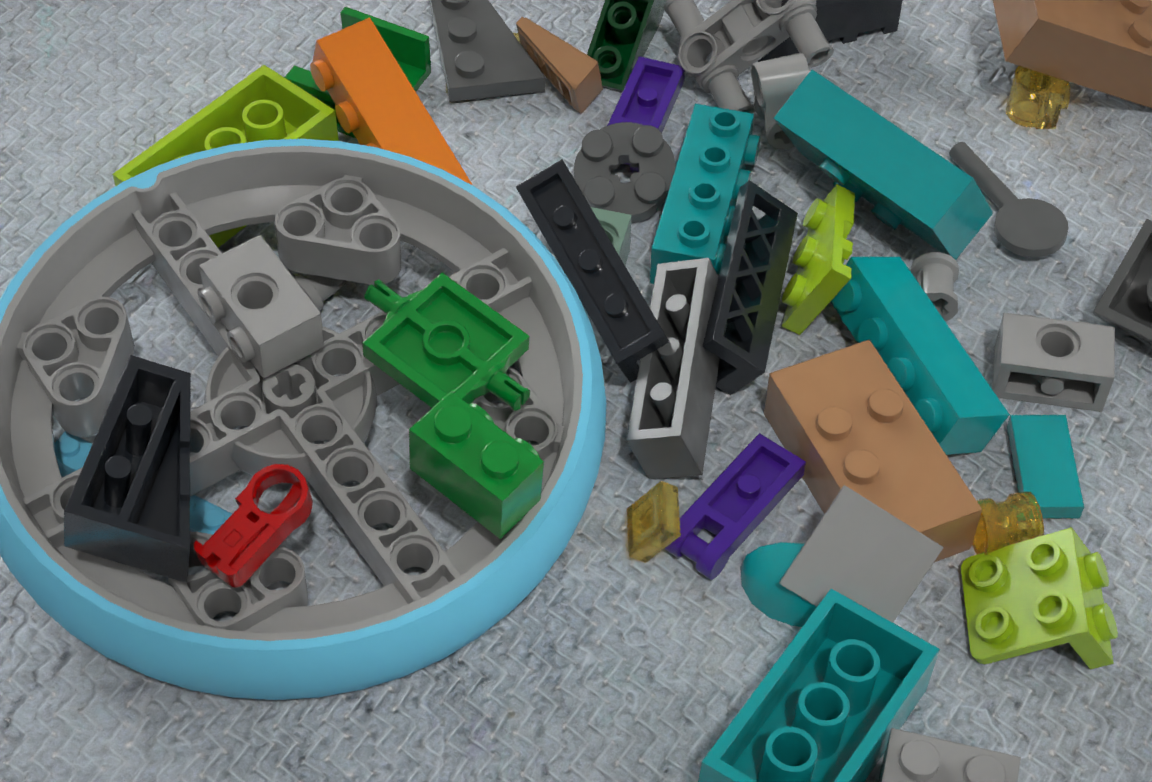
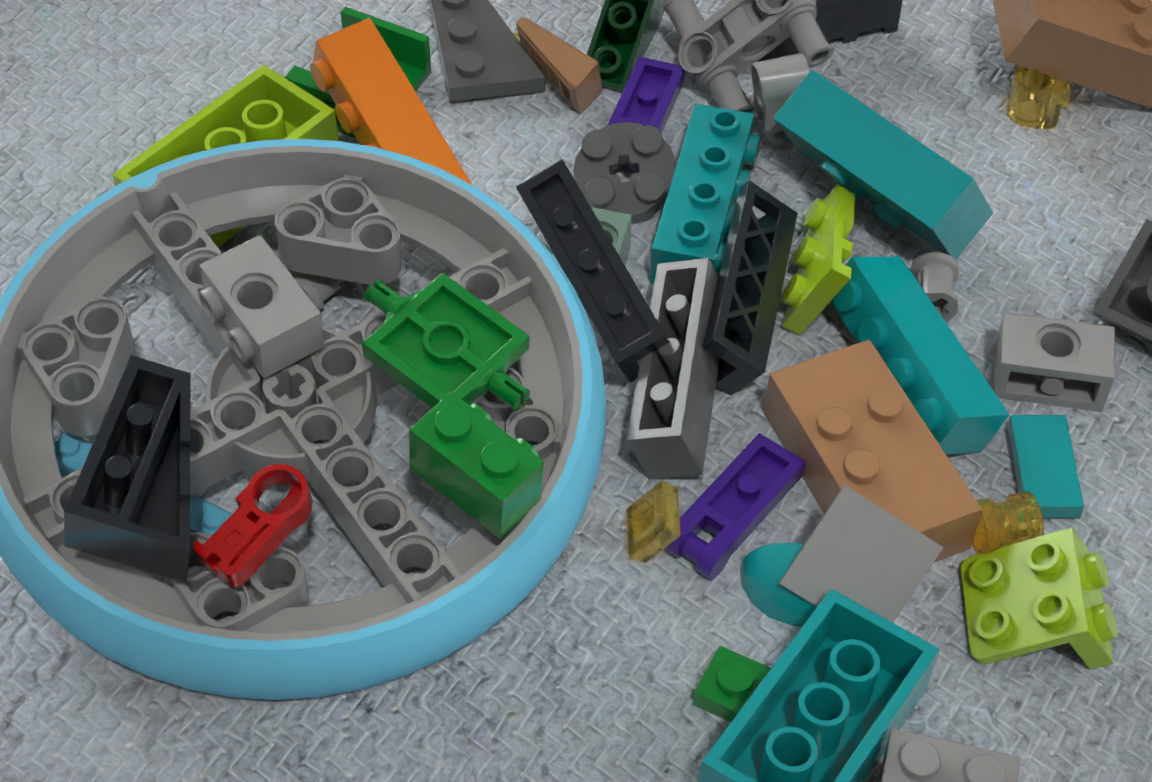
(728, 683): none -> green plate
(1020, 225): dark grey piece -> none

